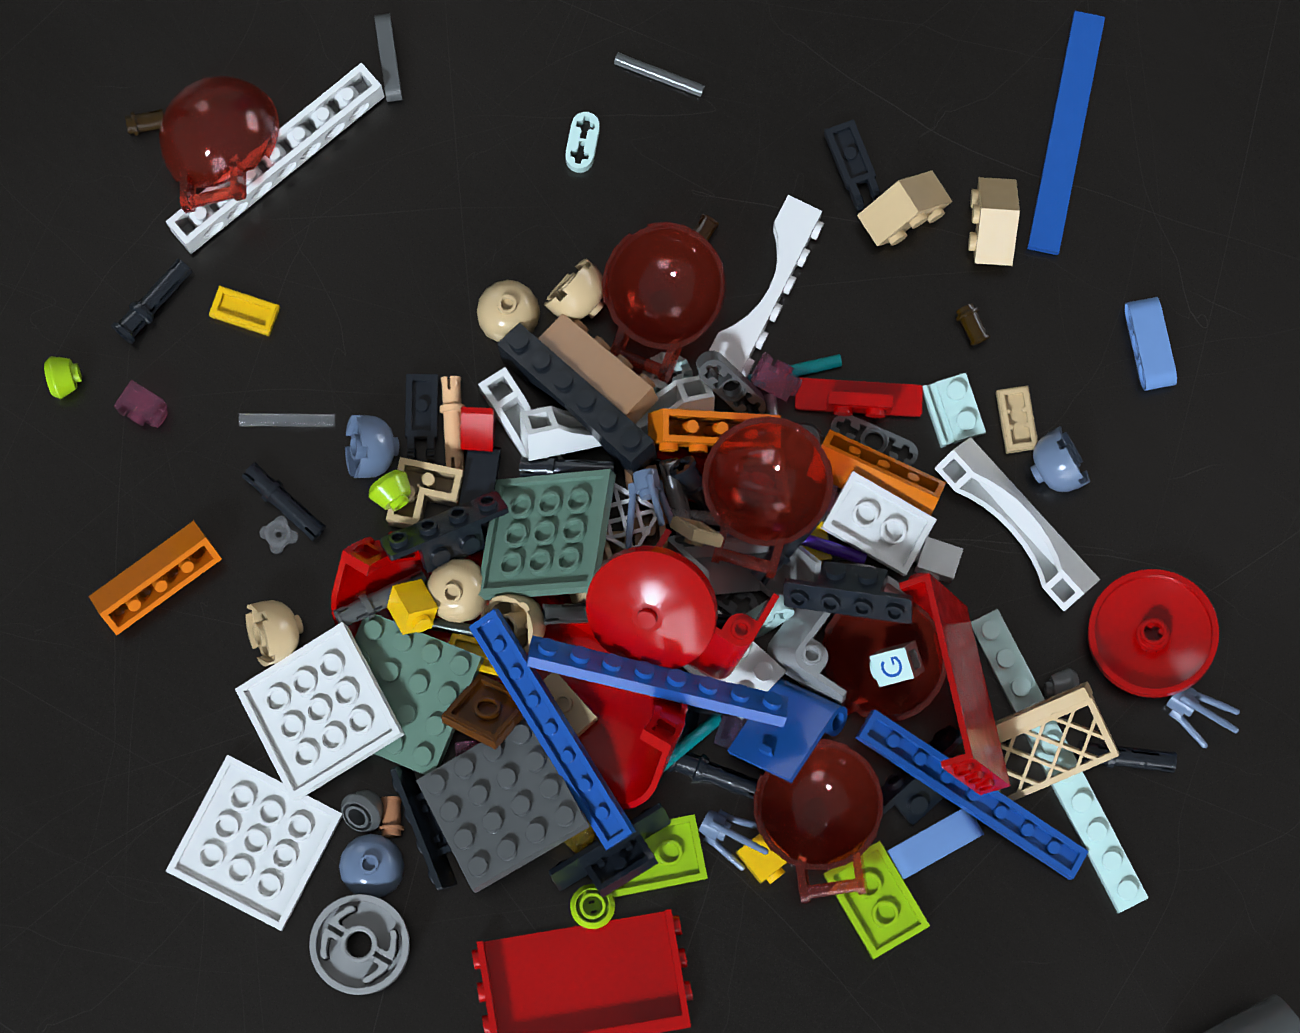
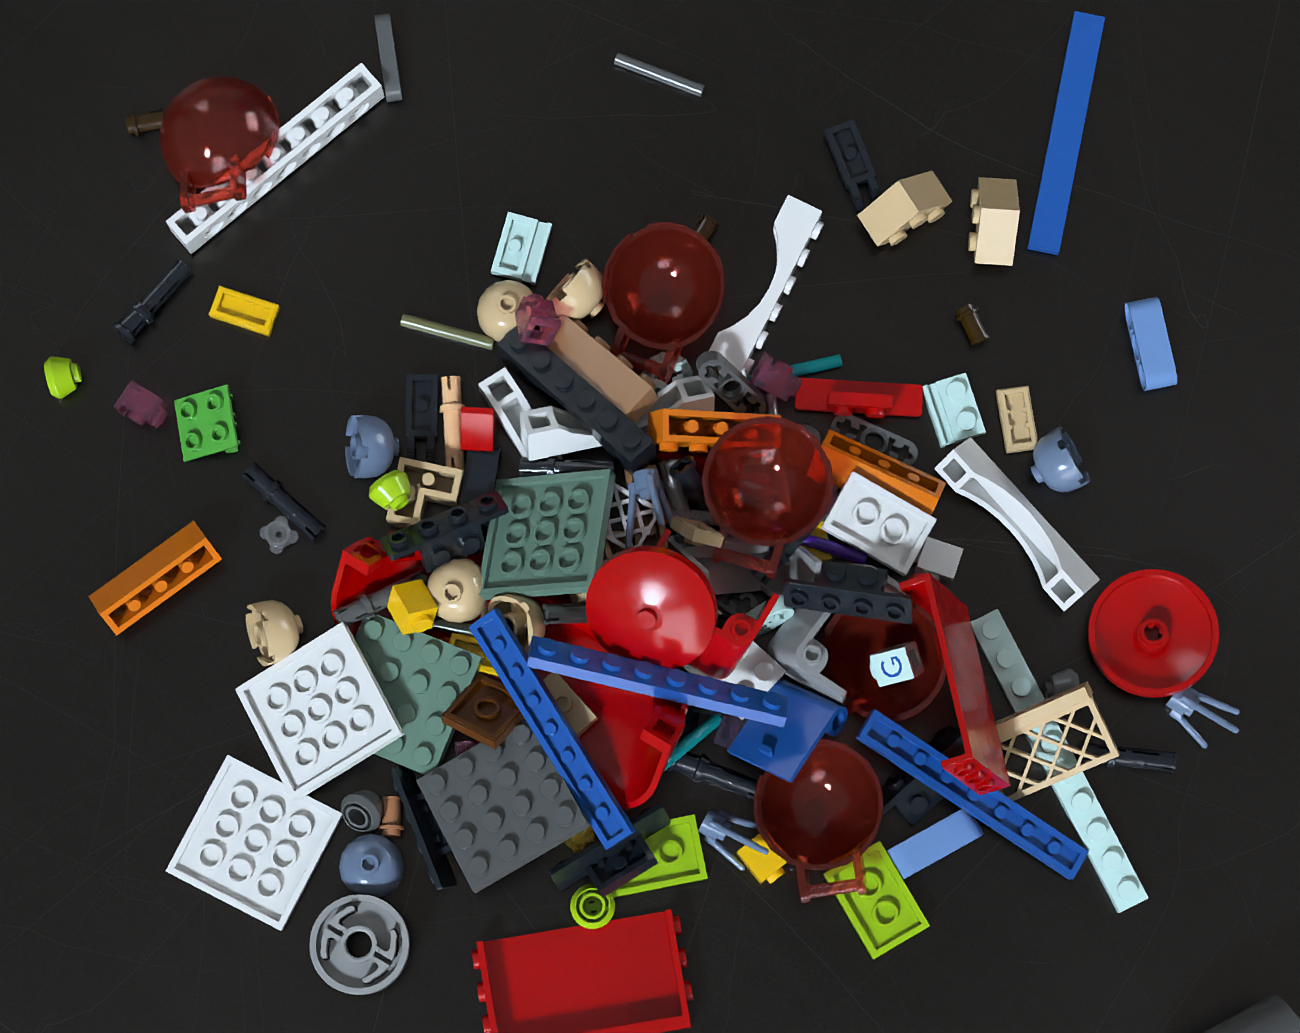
(206, 423): none -> bright green hinge
(296, 420): clear bar -> none
(447, 331): none -> olive bar
(521, 248): none -> light aqua plate
(536, 311): none -> clear pink brick
(589, 143): light aqua beam -> none

